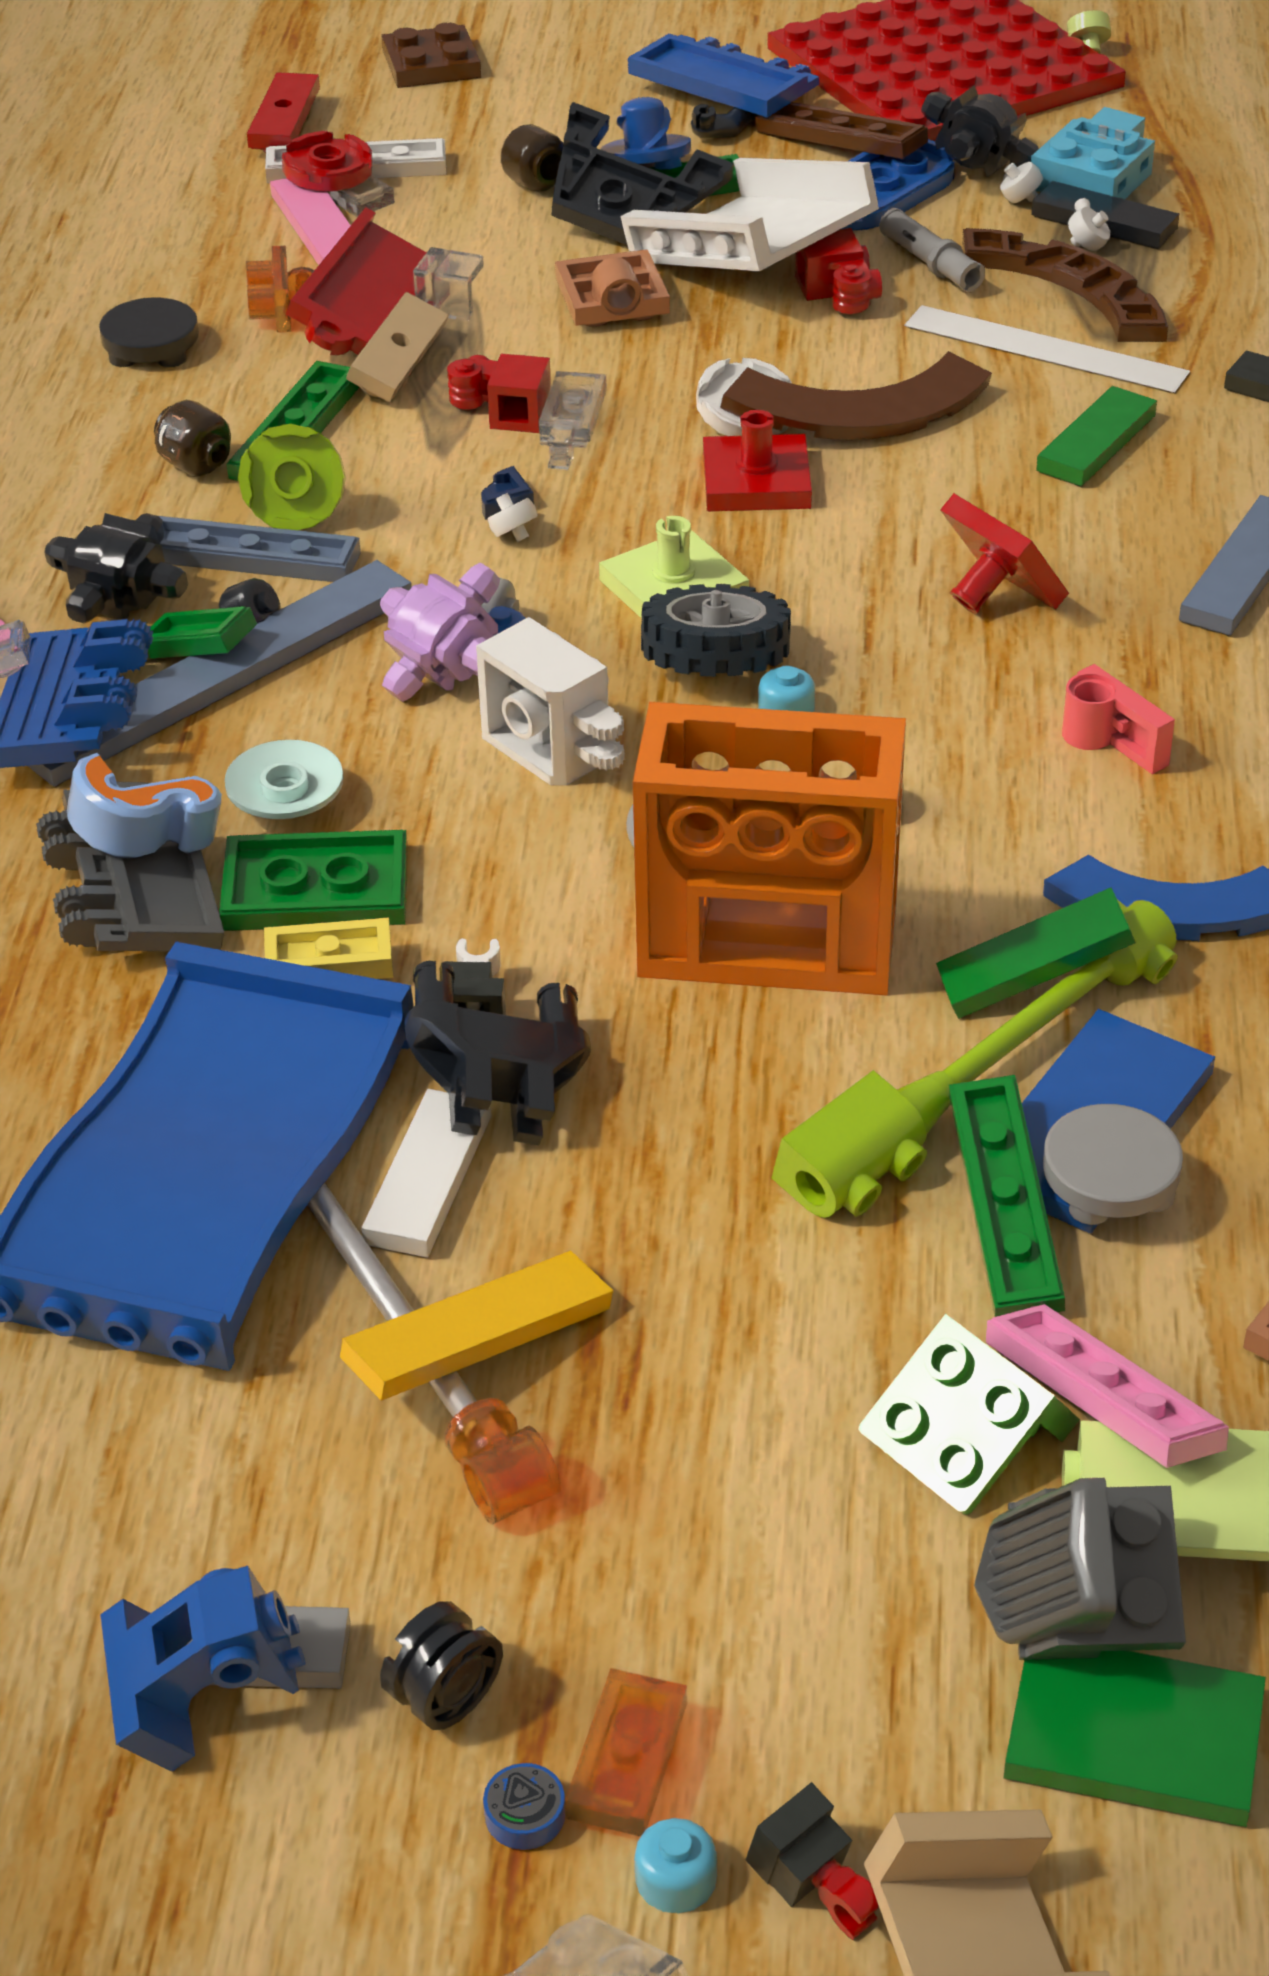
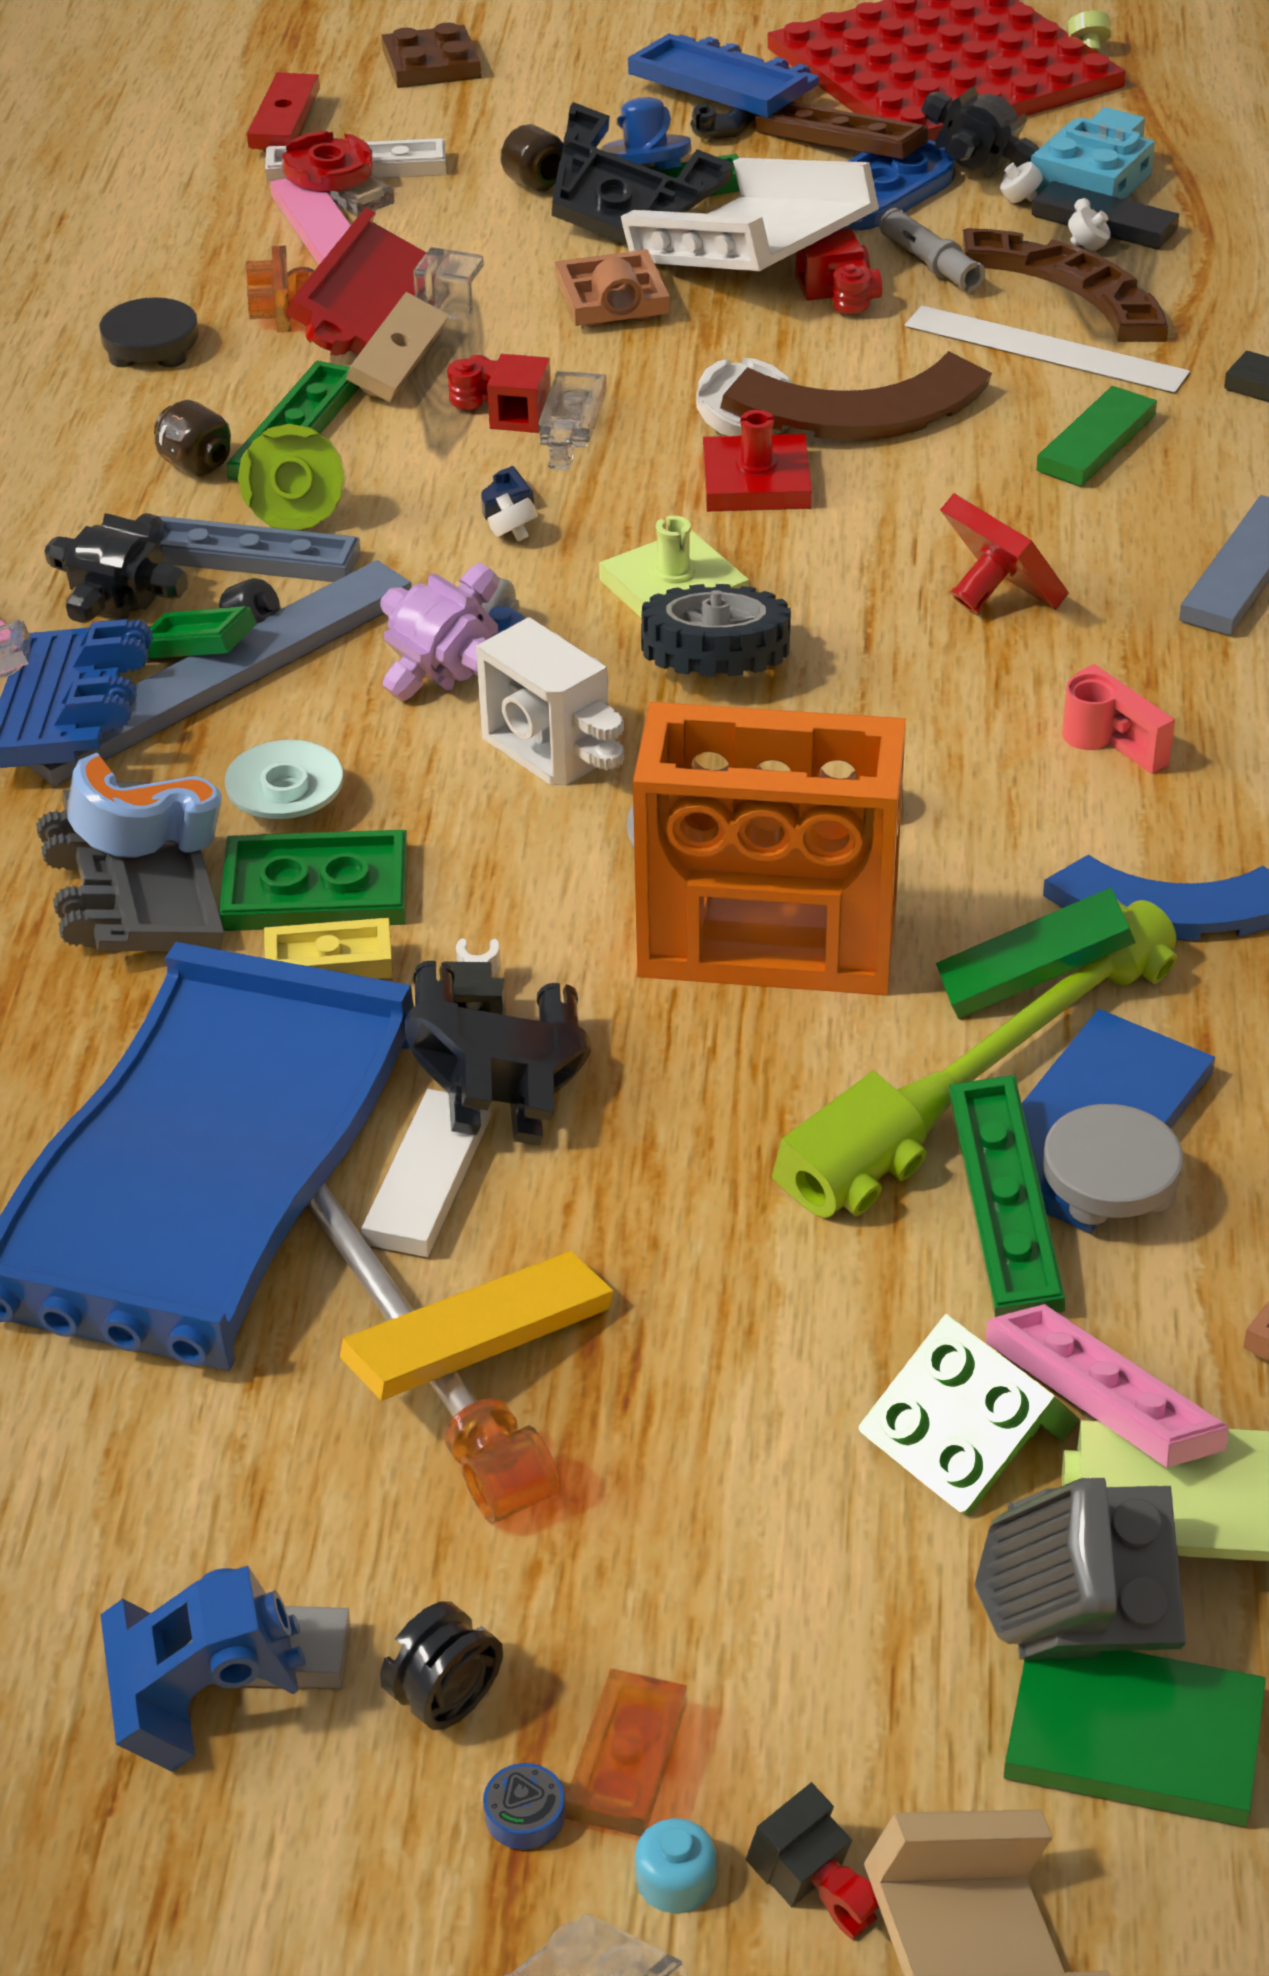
(787, 690): medium azure piece -> none

